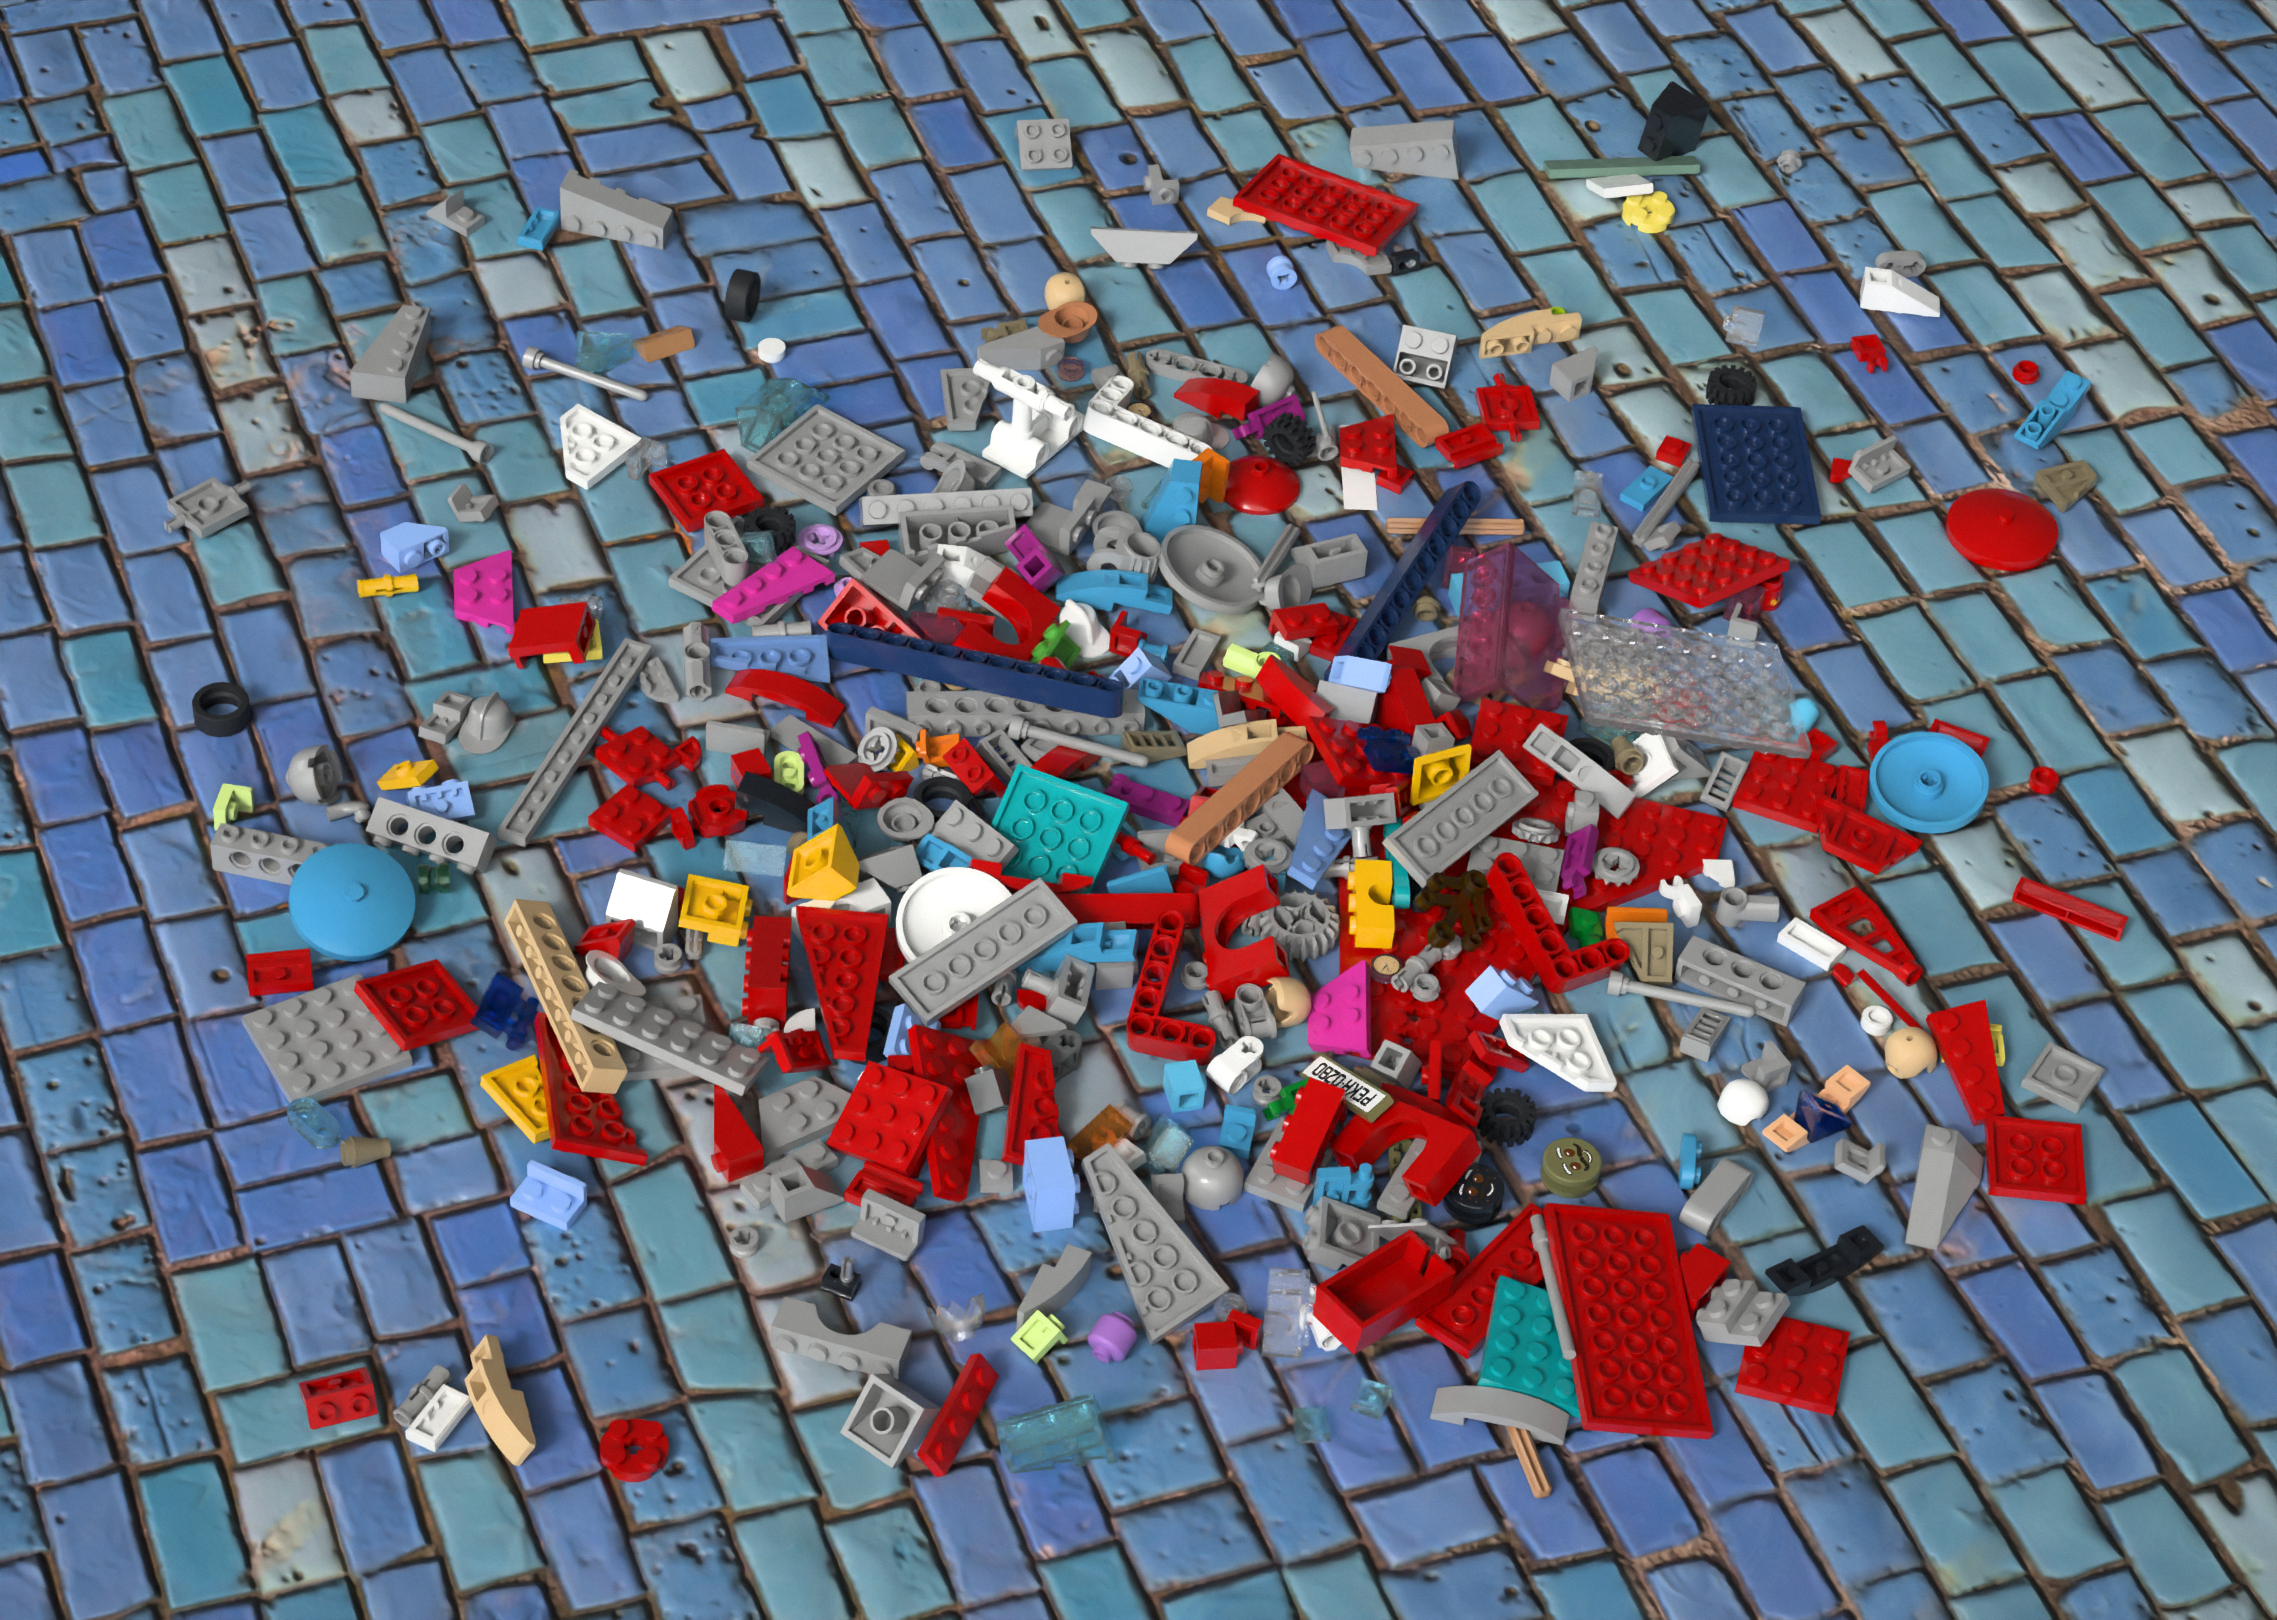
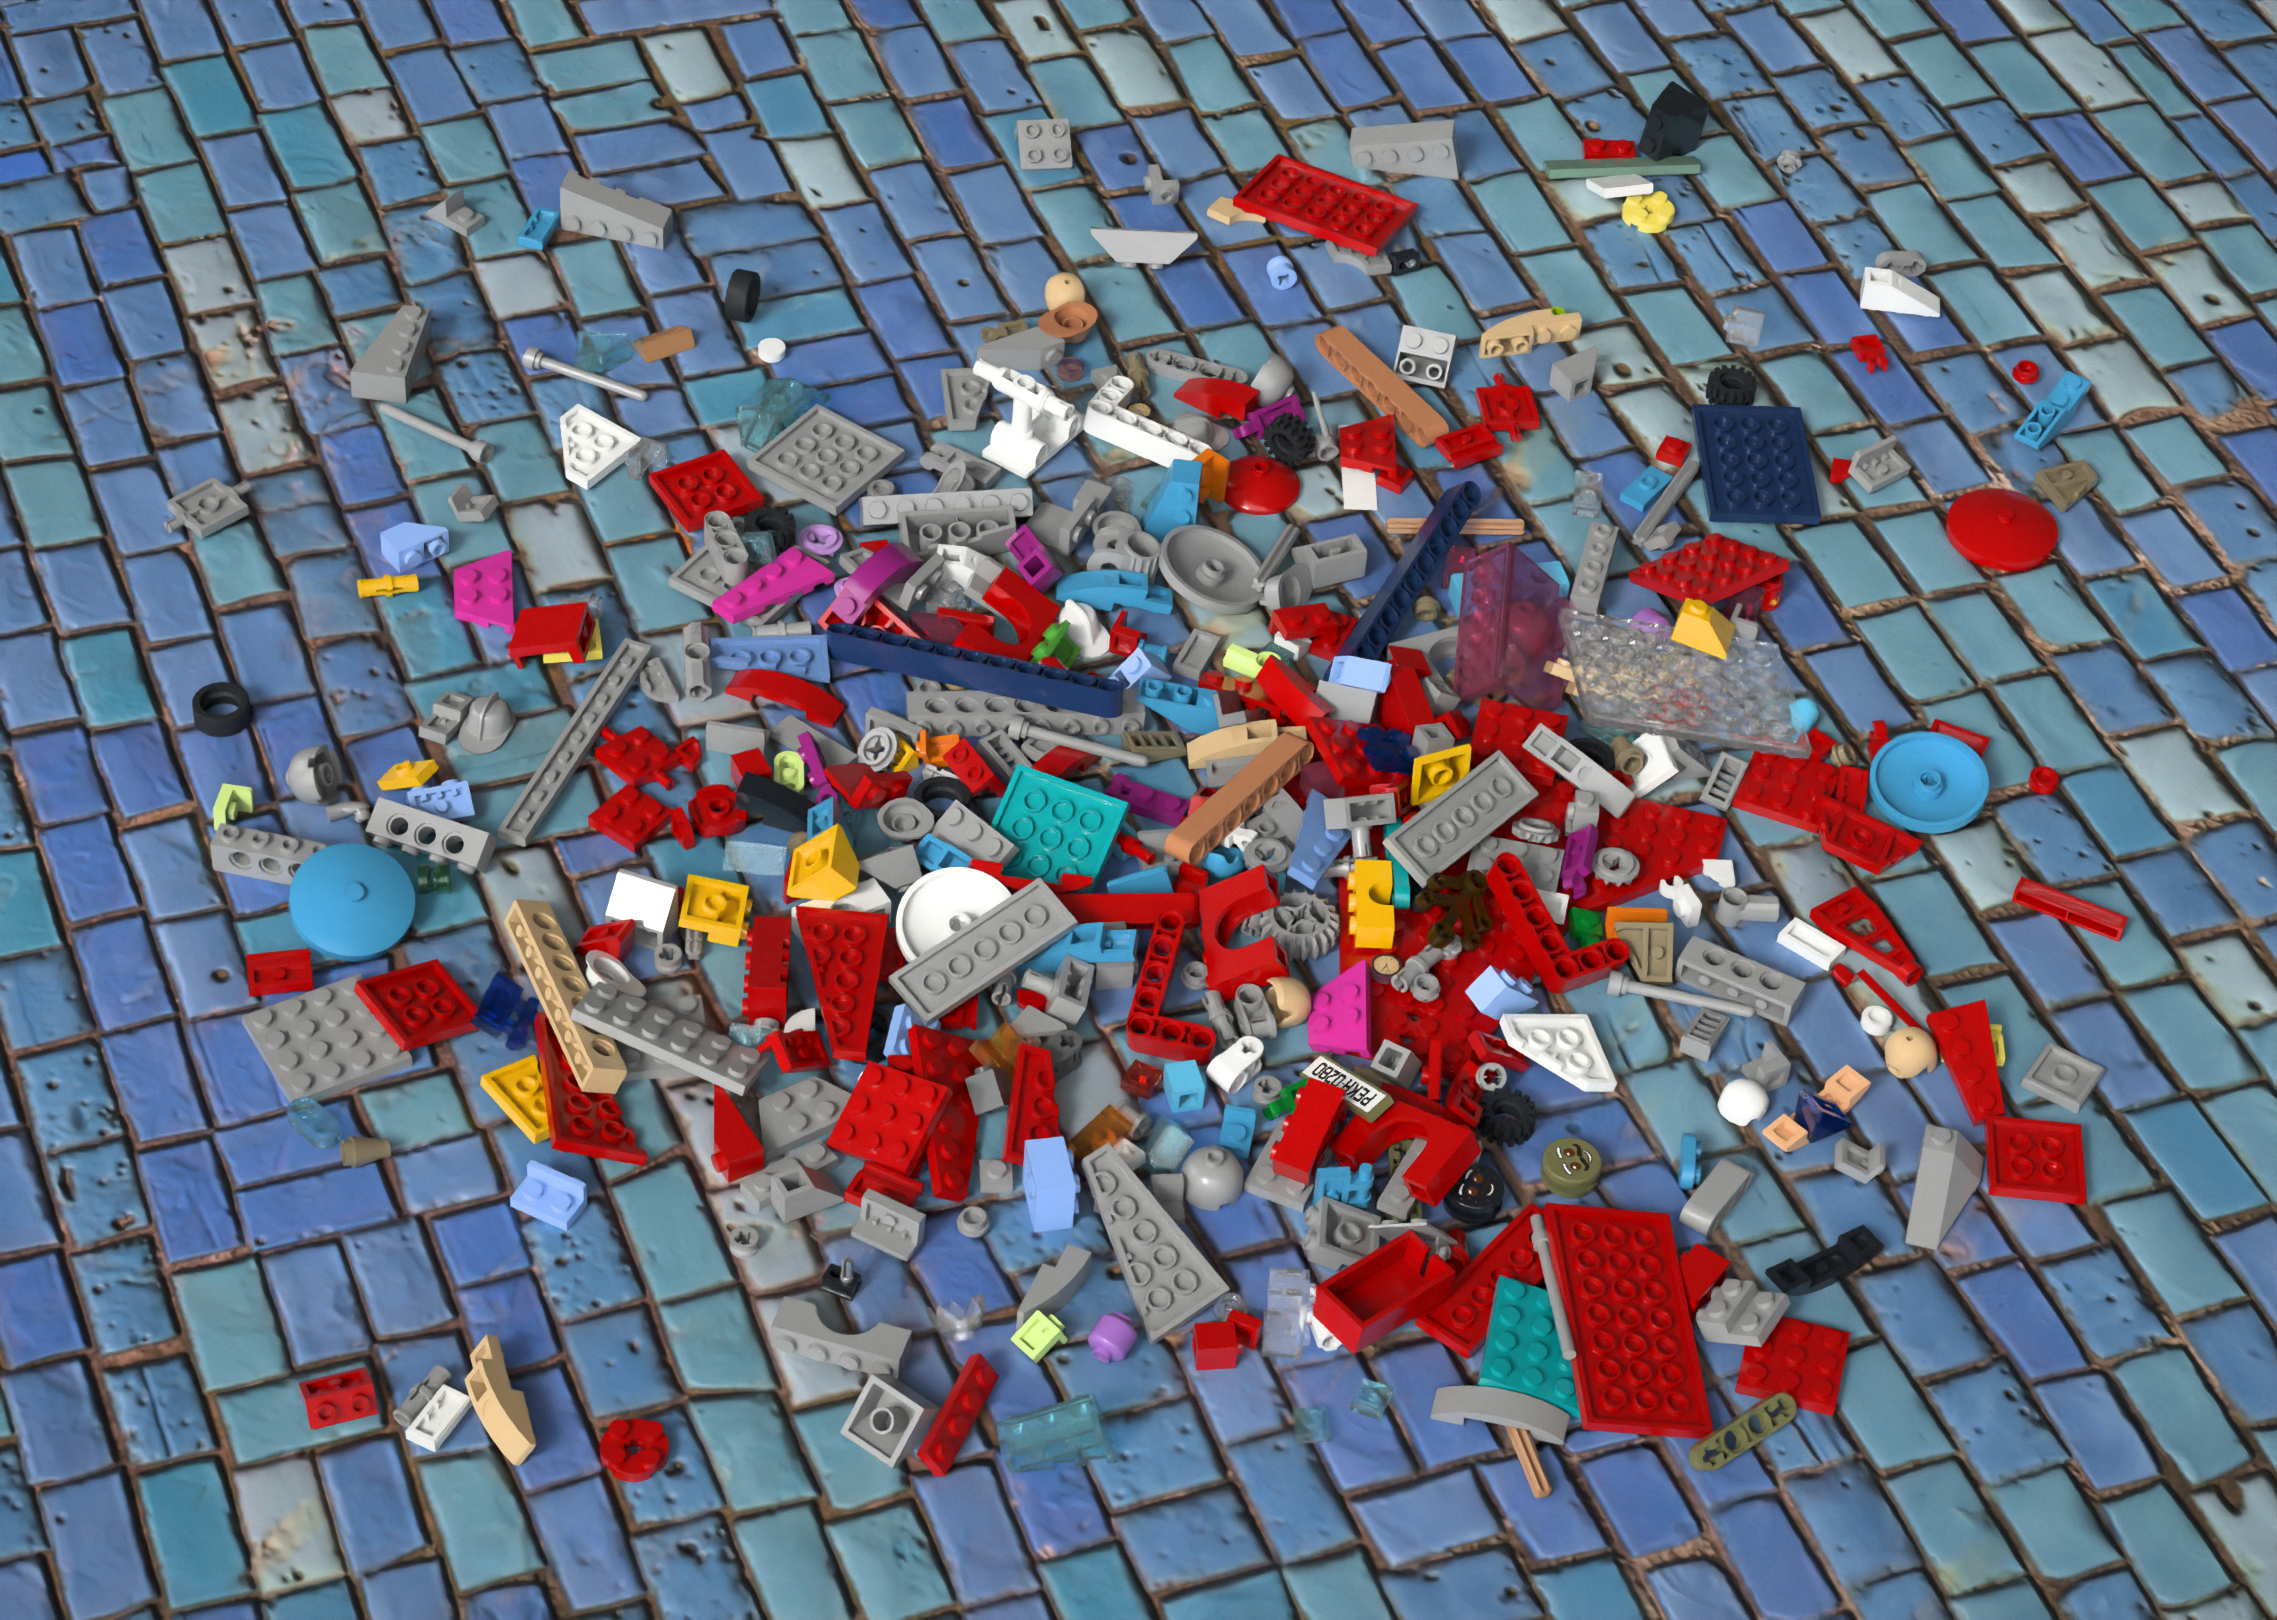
(872, 578): none -> magenta arch
(973, 1222): none -> light grey plate
(1141, 1079): none -> clear red plate
(1490, 1067): none -> light grey bush
(1604, 149): none -> red plate
(1703, 628): none -> yellow slope
(1744, 1436): none -> olive beam
(1843, 754): none -> dark tan plate

